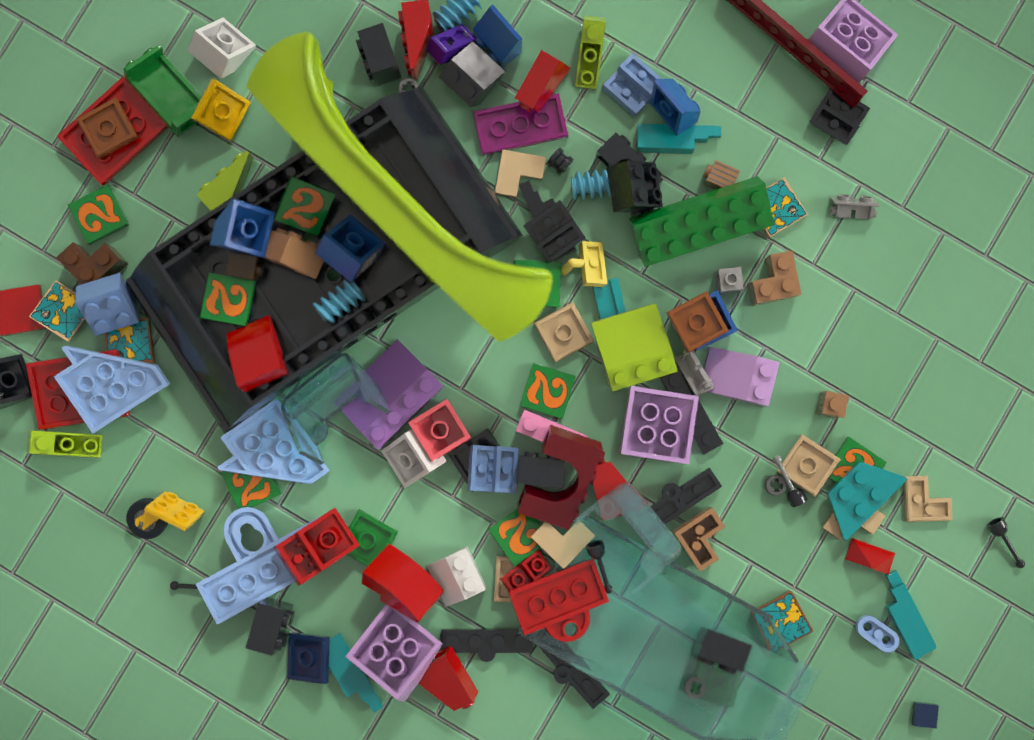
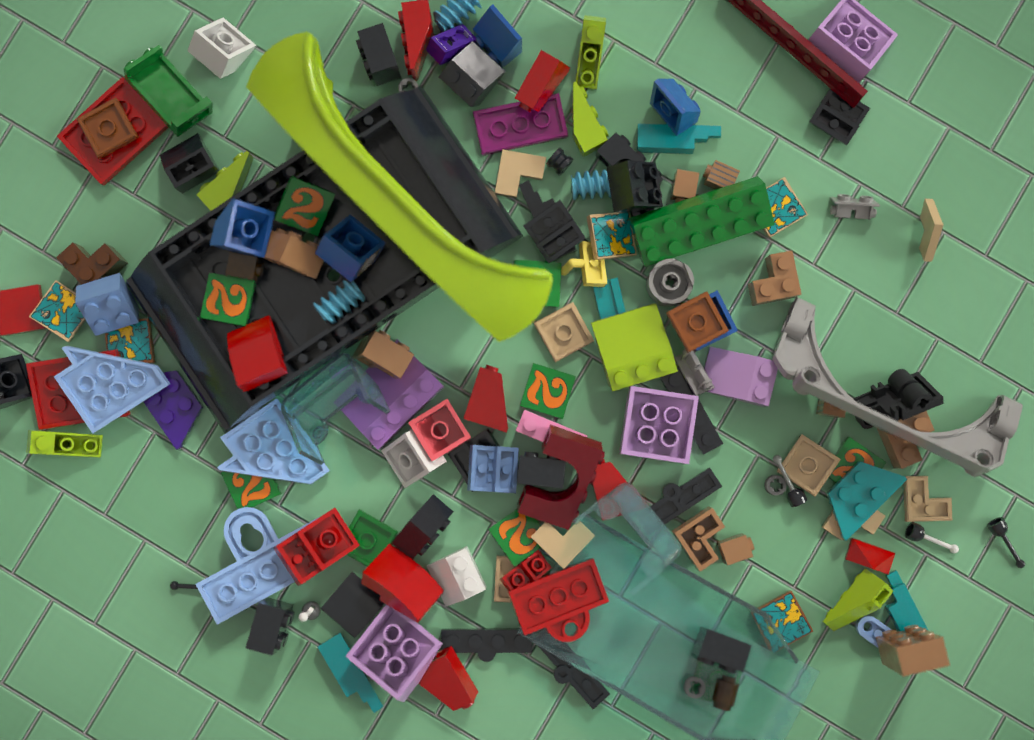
(98, 214): green tile -> none
(150, 516): yellow plate -> none
(175, 408): none -> dark purple wing
(189, 163): none -> black slope
(221, 109): yellow tile -> none
(308, 657): dark blue tile -> none
(310, 613): none -> dark grey hinge
(352, 605): none -> black slope
(382, 353): none -> medium nougat brick
(423, 527): none -> black brick
(488, 400): none -> red slope
(586, 129): none -> lime slope
(596, 551): black hinge -> none
(611, 235): none -> tile
(631, 85): medium blue slope -> none
(674, 271): none -> light grey brick
(684, 185): none -> medium nougat brick
(725, 692): none -> dark brown brick
(729, 280): light grey brick -> none
(735, 548): none -> medium nougat brick
(862, 598): none -> lime slope
(901, 397): none -> black plate
(901, 451): none -> medium nougat brick
(912, 650): none -> medium nougat piece
(916, 532): none -> hinge
(925, 715): dark blue tile -> none
(932, 229): none -> tan tile
(974, 447): none -> light grey panel

